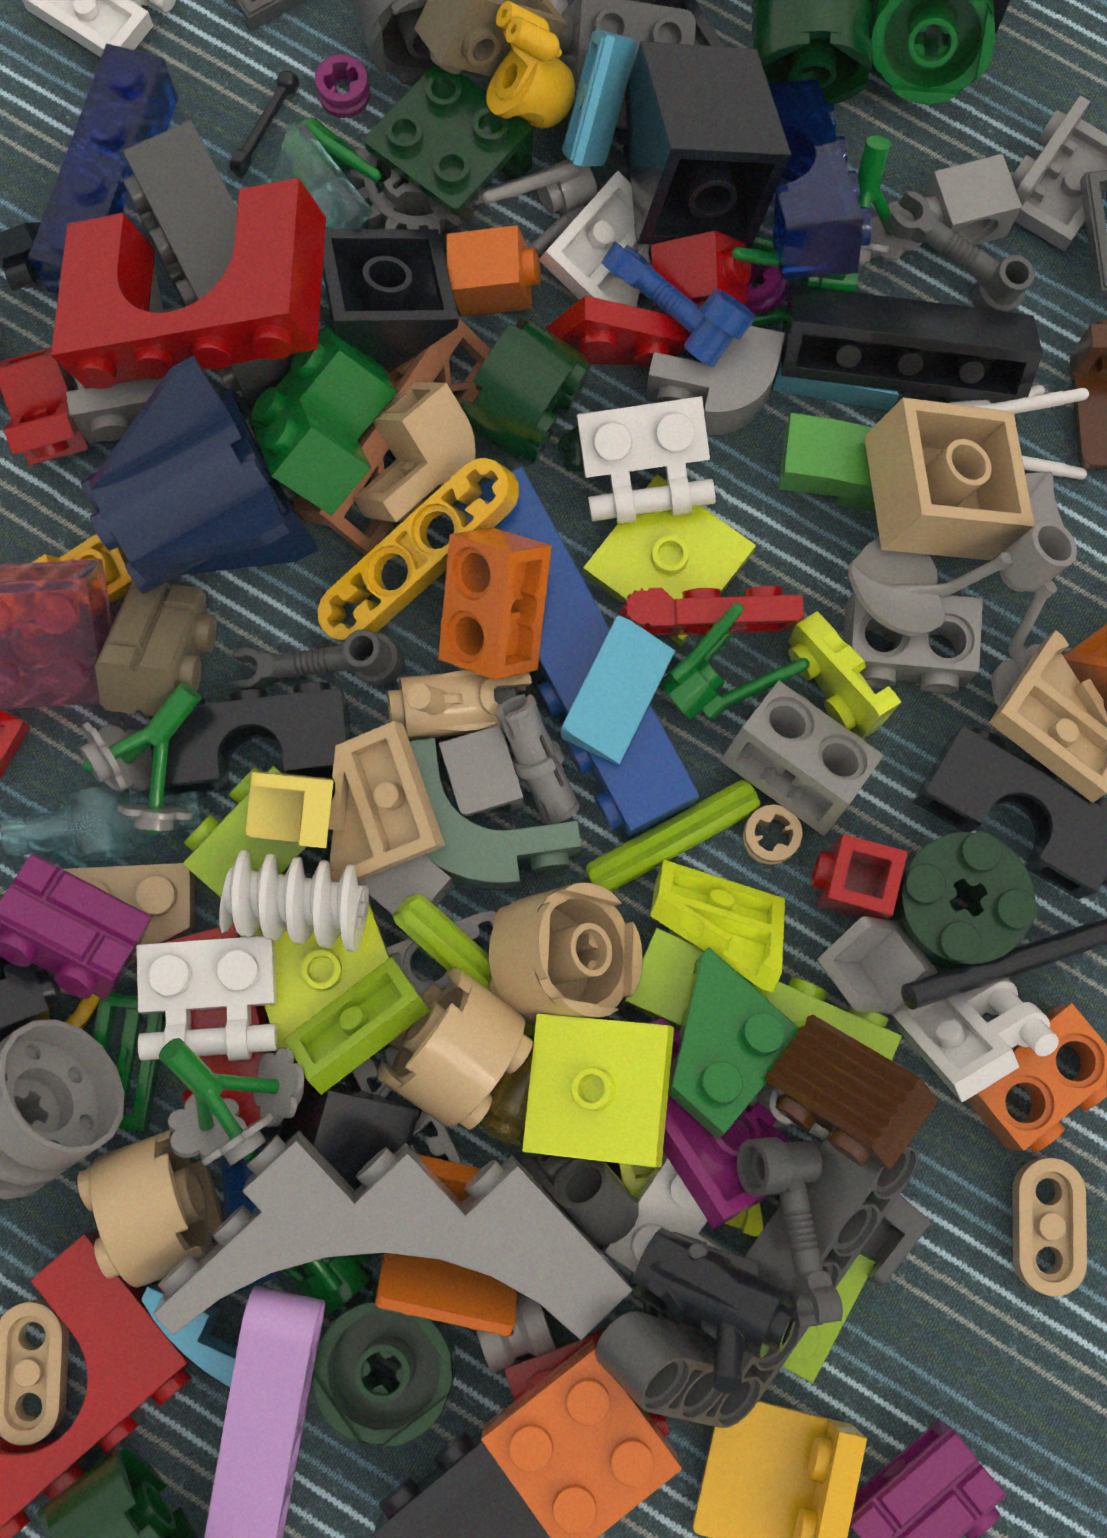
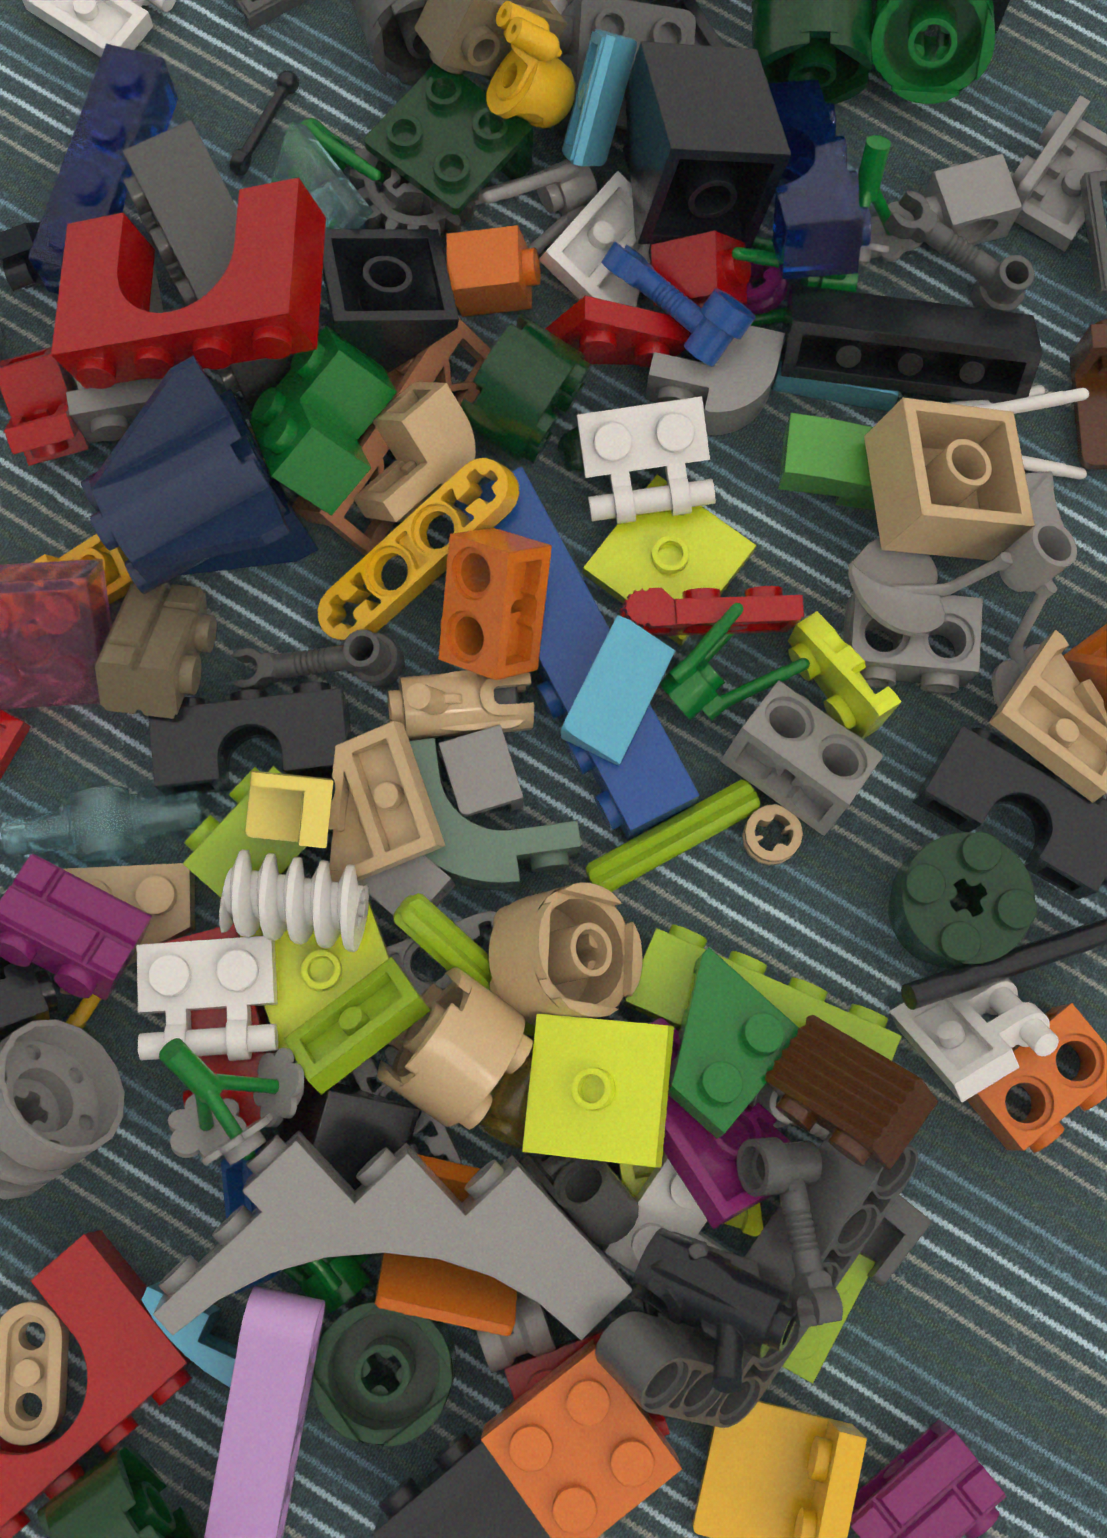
(126, 760): plant -> none
(148, 1069): green tile -> none
(149, 1209): tan brick -> none
(342, 67): magenta bush -> none
(537, 758): light grey pin -> none
(728, 917): neon yellow wing -> none
(858, 878): red brick -> none
(874, 963): light grey panel -> none
(1054, 1225): tan plate -> none

